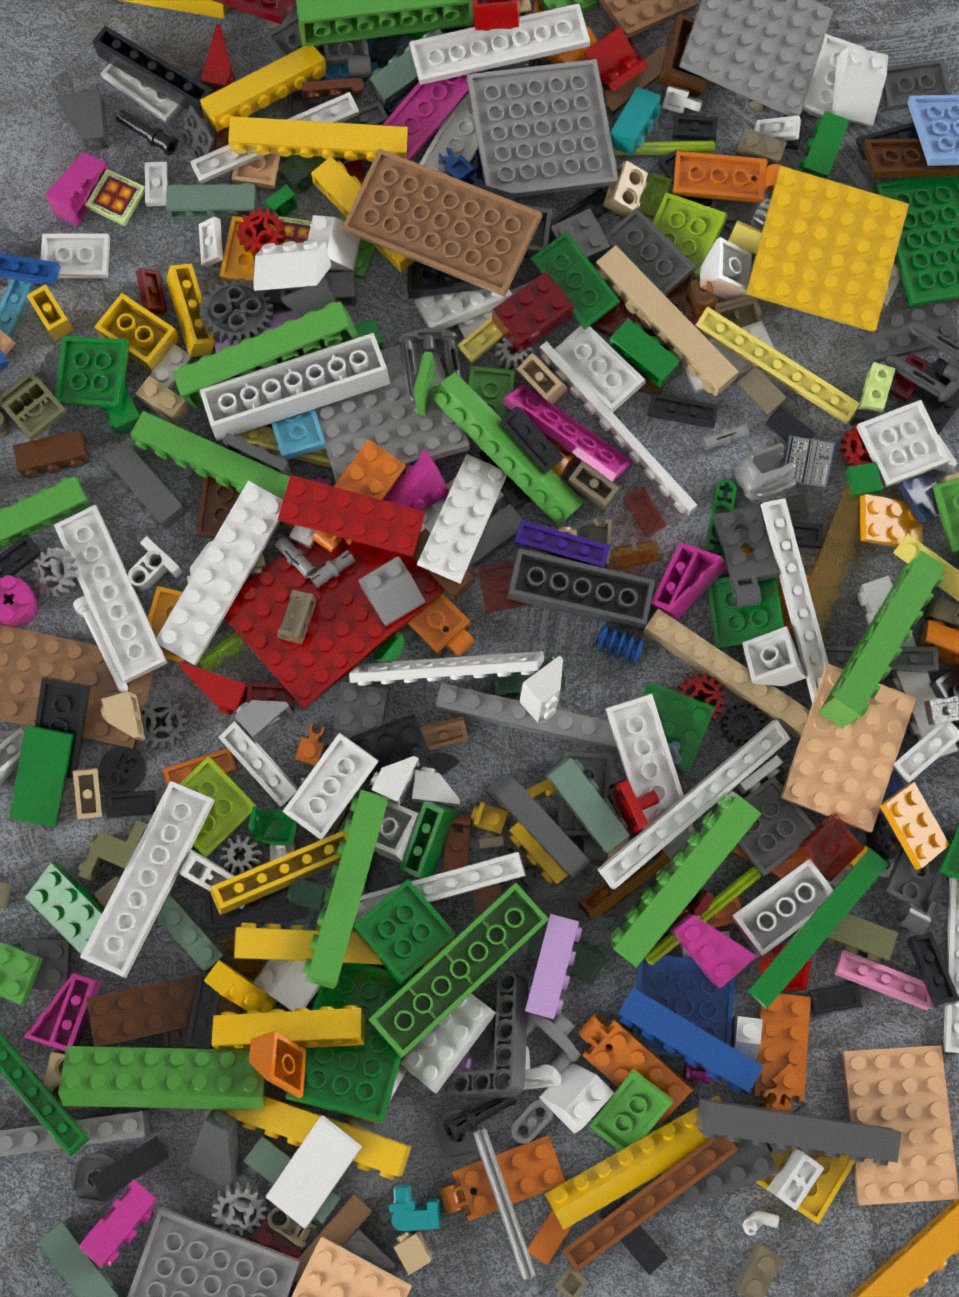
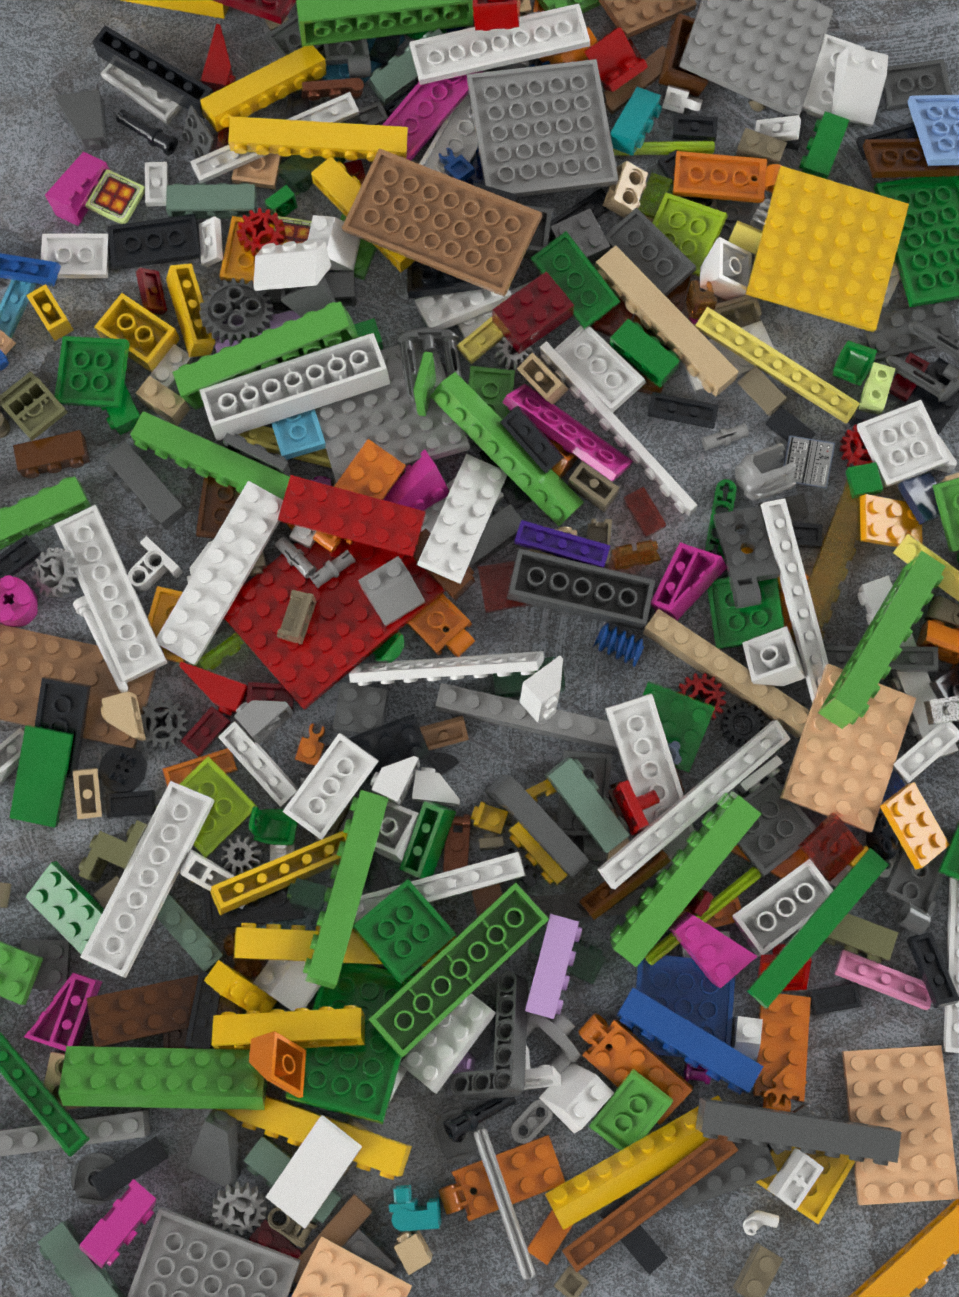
(154, 242): none -> black plate
(205, 731): none -> dark red plate
(854, 363): none -> green piece

